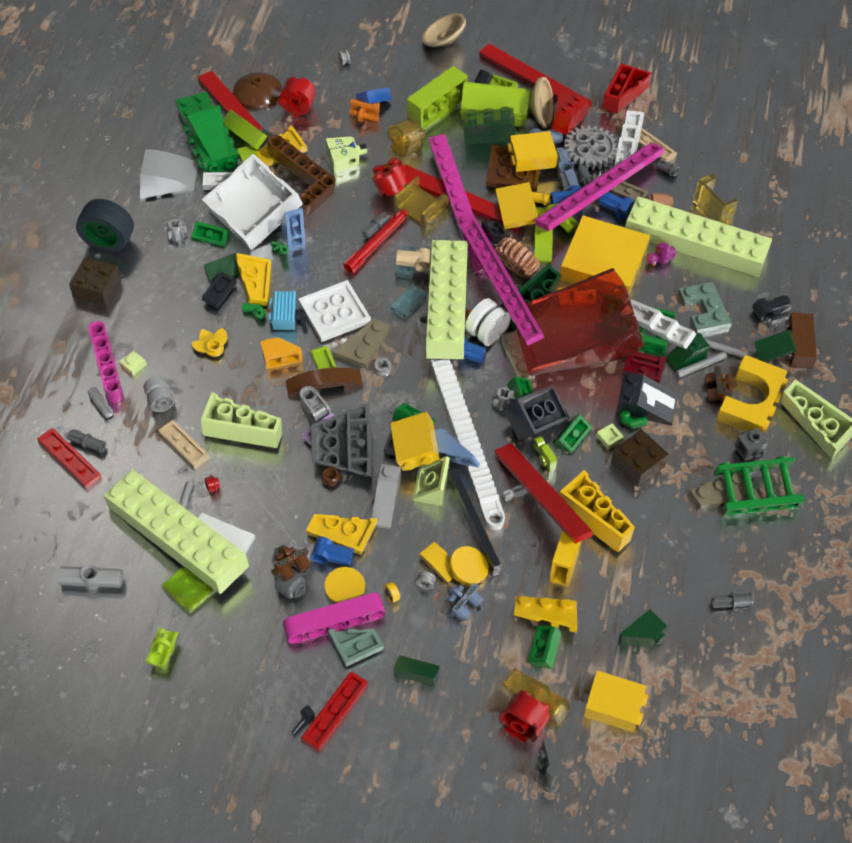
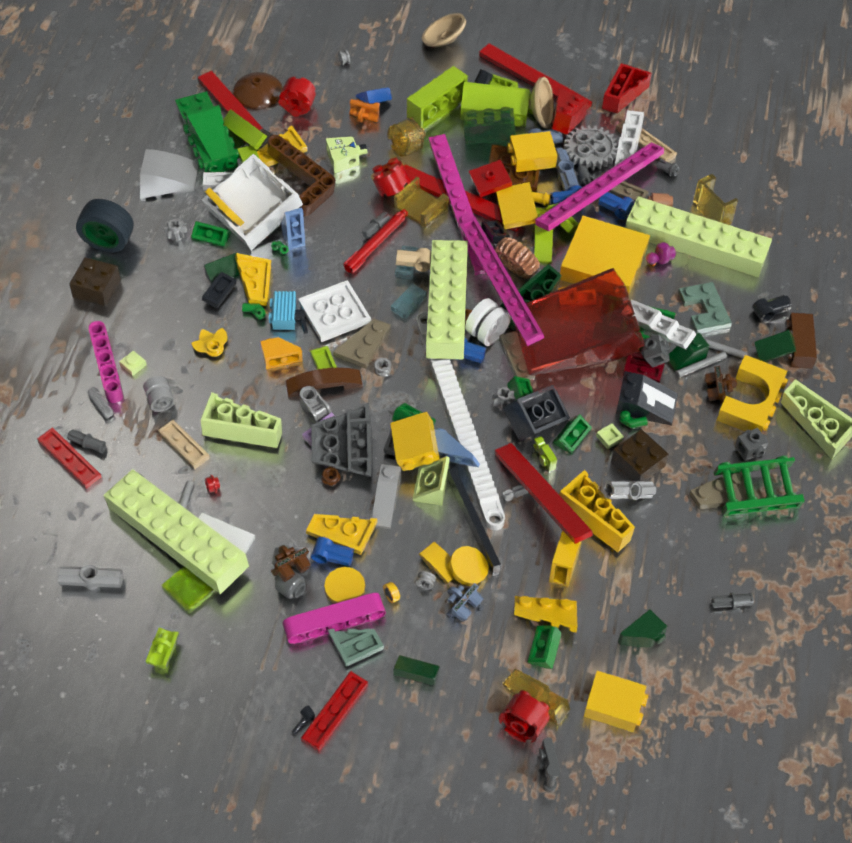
(224, 207): none -> yellow tile
(490, 178): none -> red plate
(628, 489): none -> light grey piece
(655, 350): none -> dark grey brick

